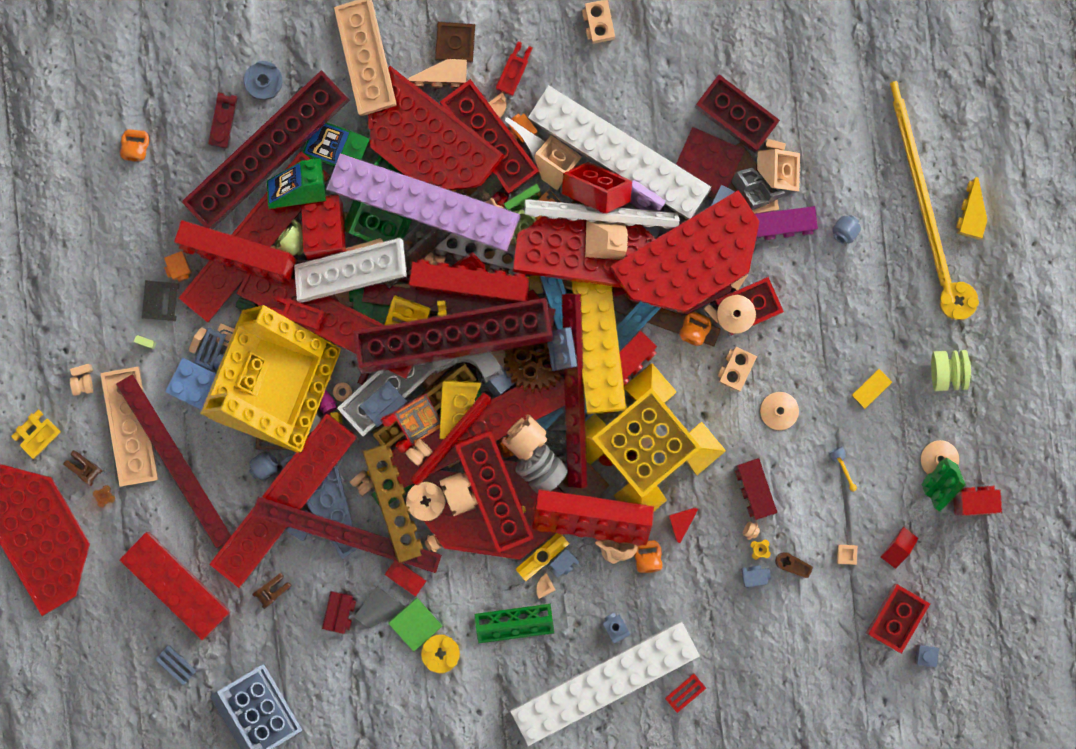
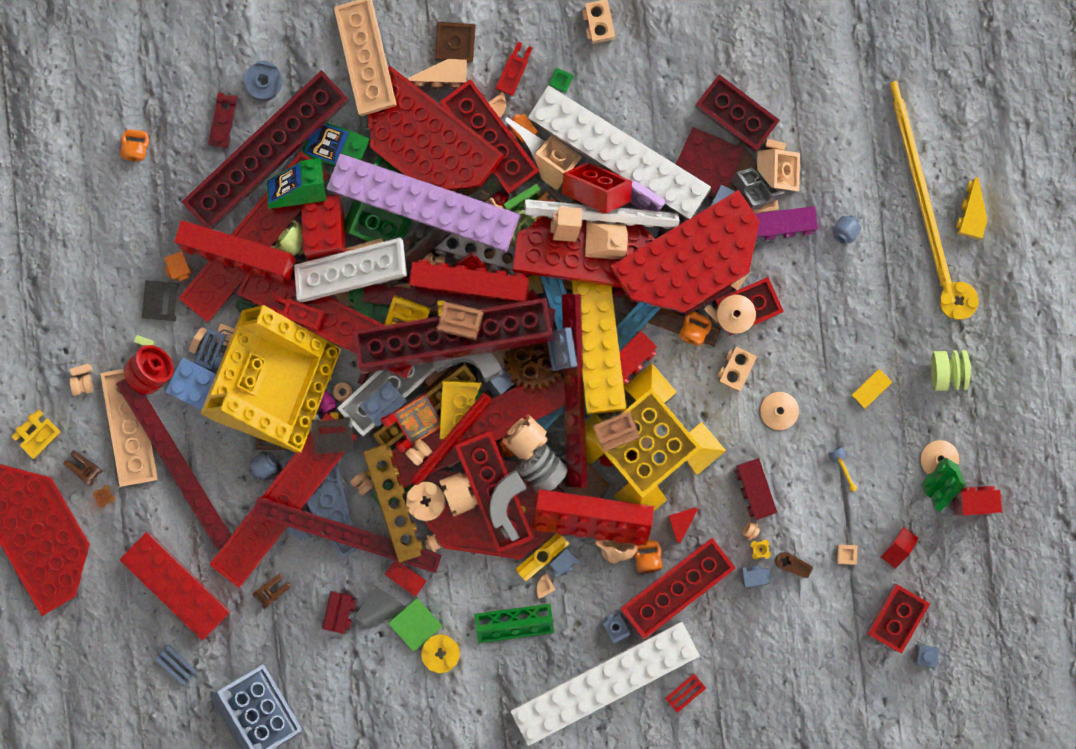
(148, 369): none -> red wheel
(333, 441): none -> clear smoke plate
(460, 320): none -> nougat plate
(501, 495): none -> light grey arch
(561, 80): none -> green tile
(566, 224): none -> light nougat brick
(616, 431): none -> nougat plate
(677, 588): none -> red brick

